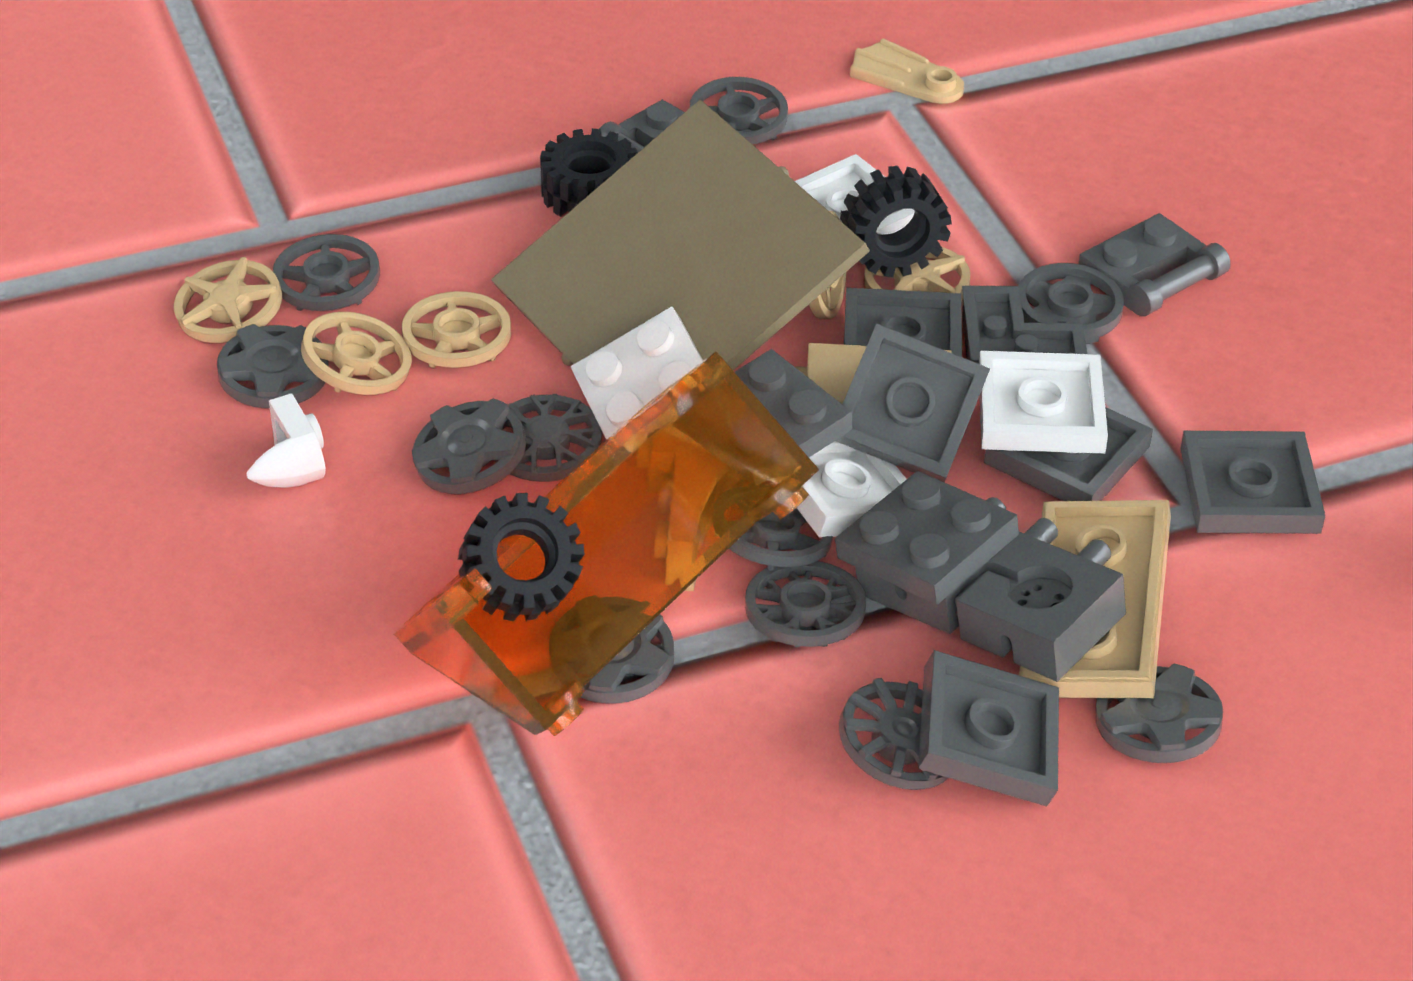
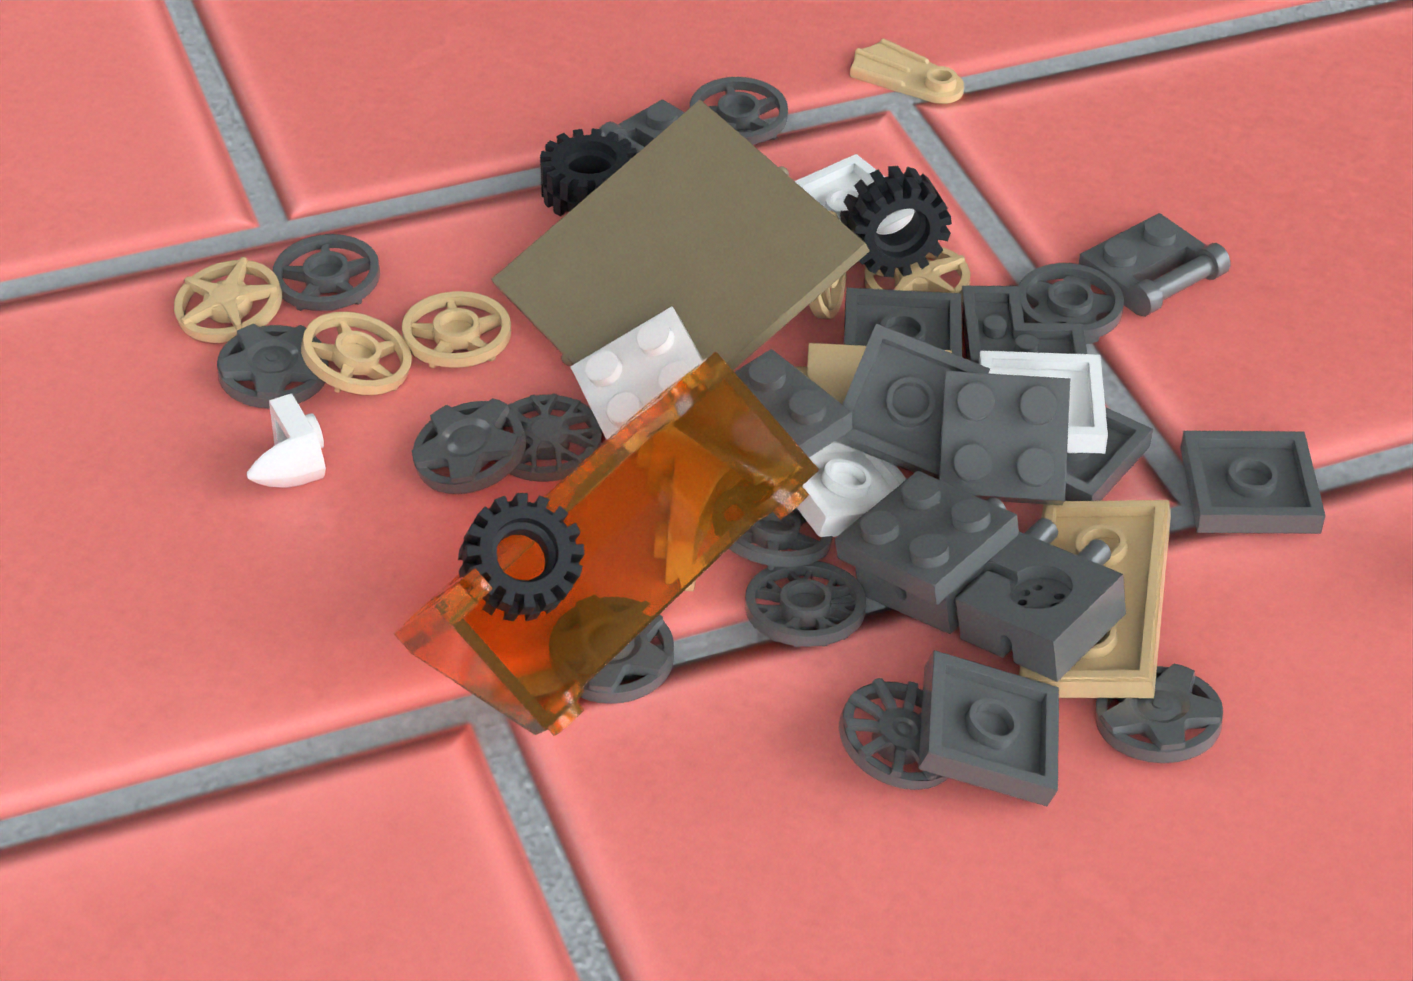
(1005, 436): none -> dark grey plate

